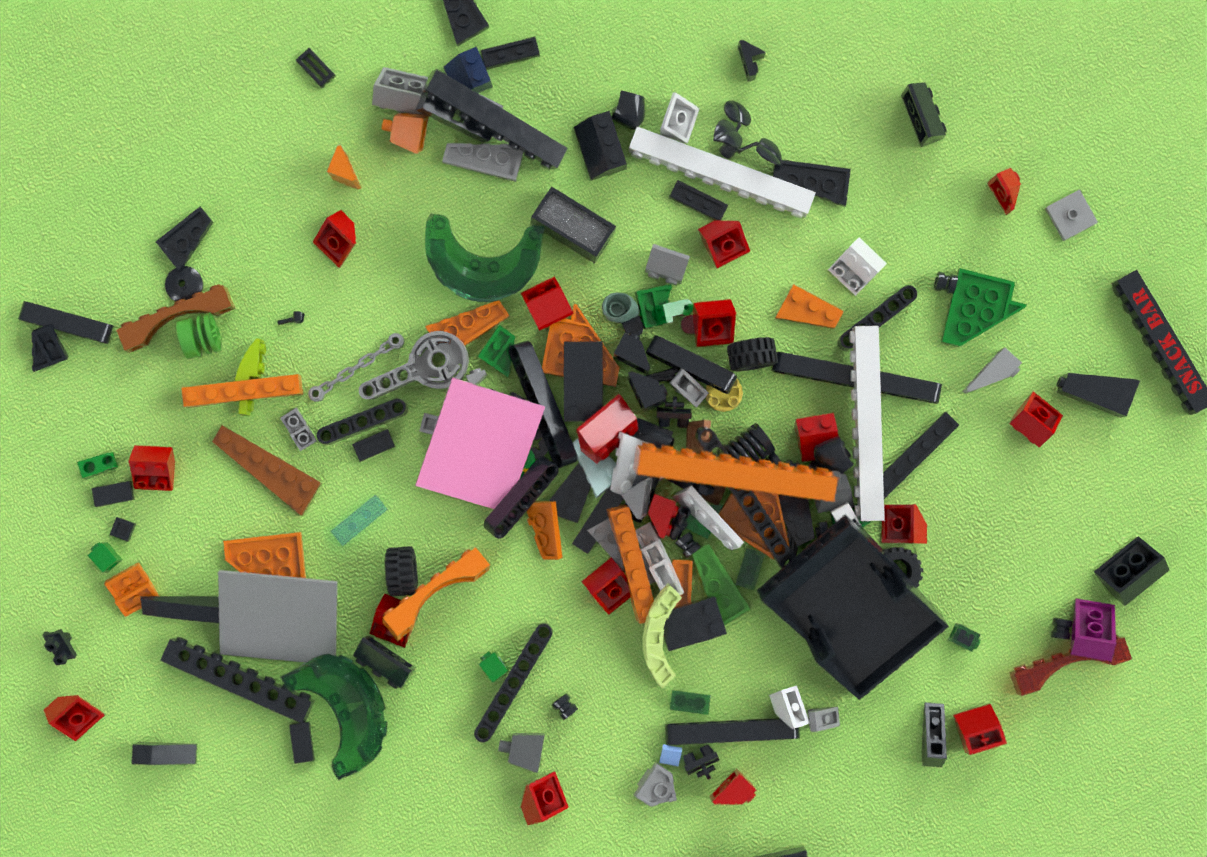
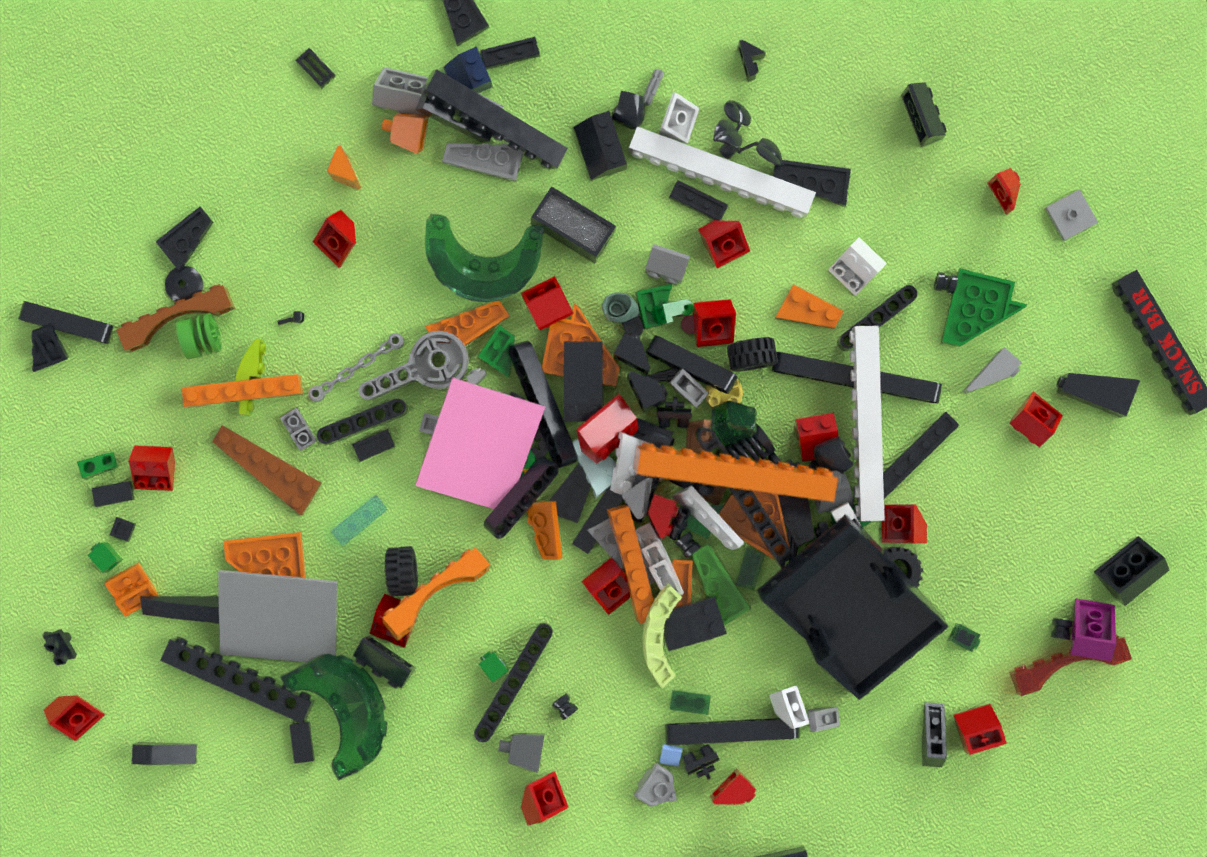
(653, 86): none -> light grey axle
(733, 421): none -> clear green slope

